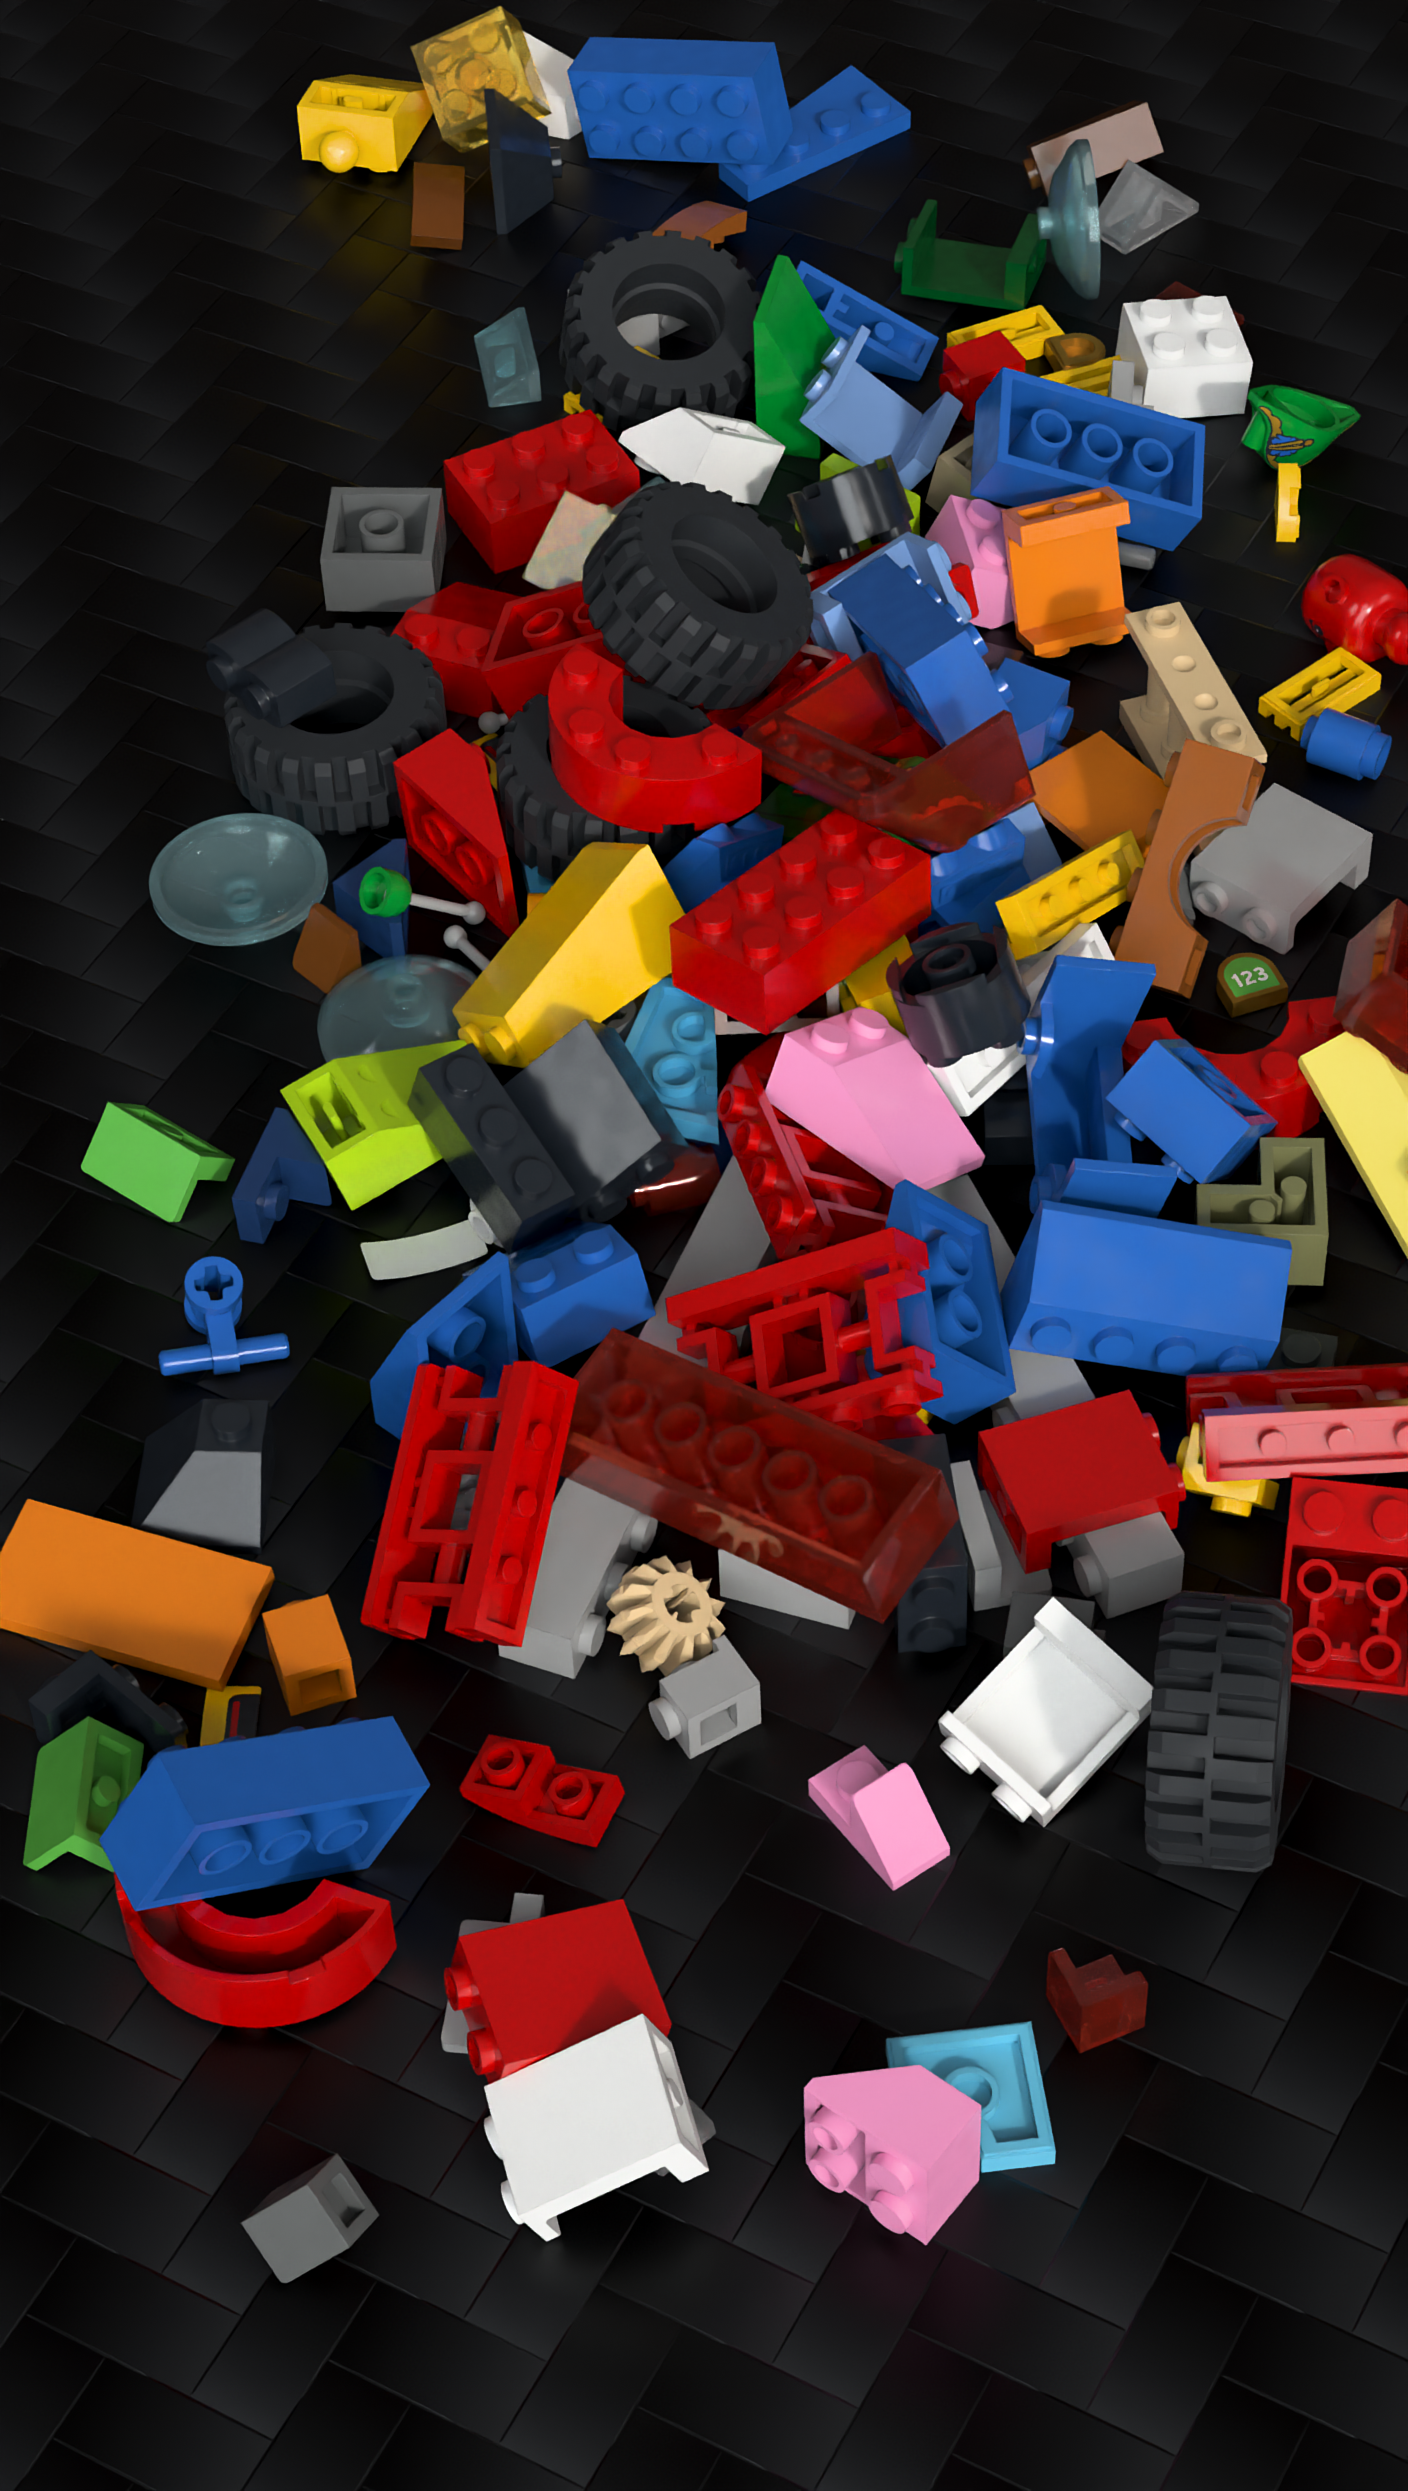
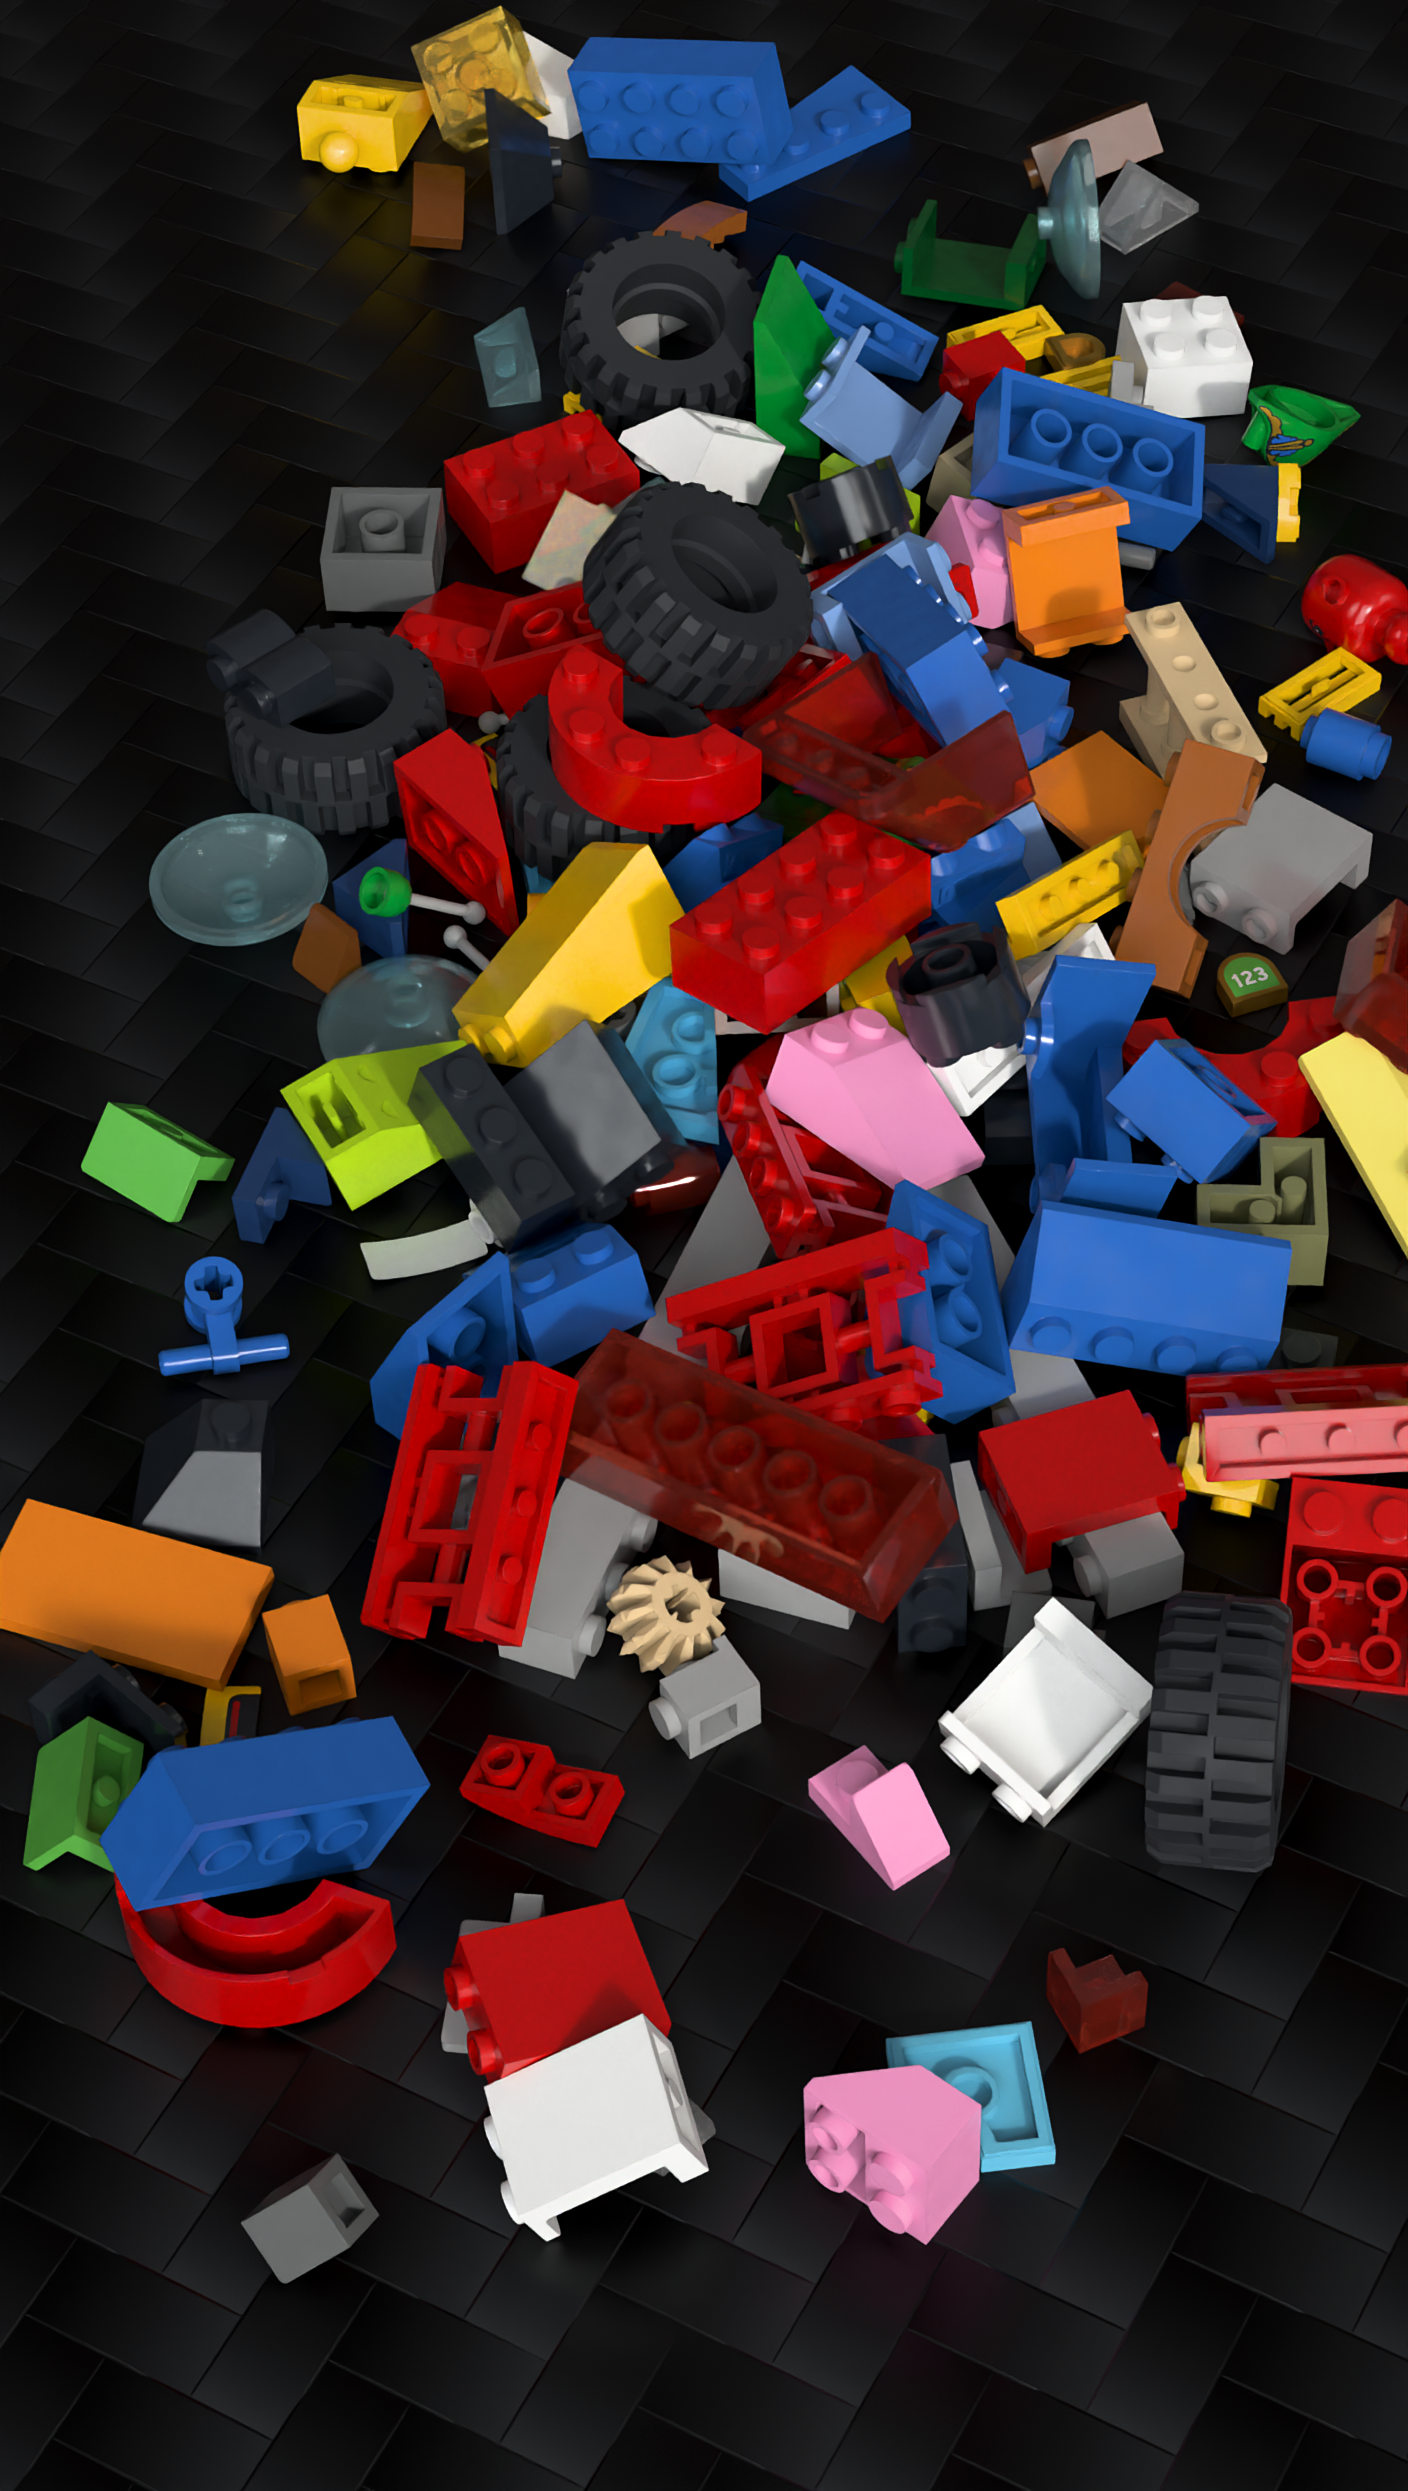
(1243, 505): none -> dark blue slope

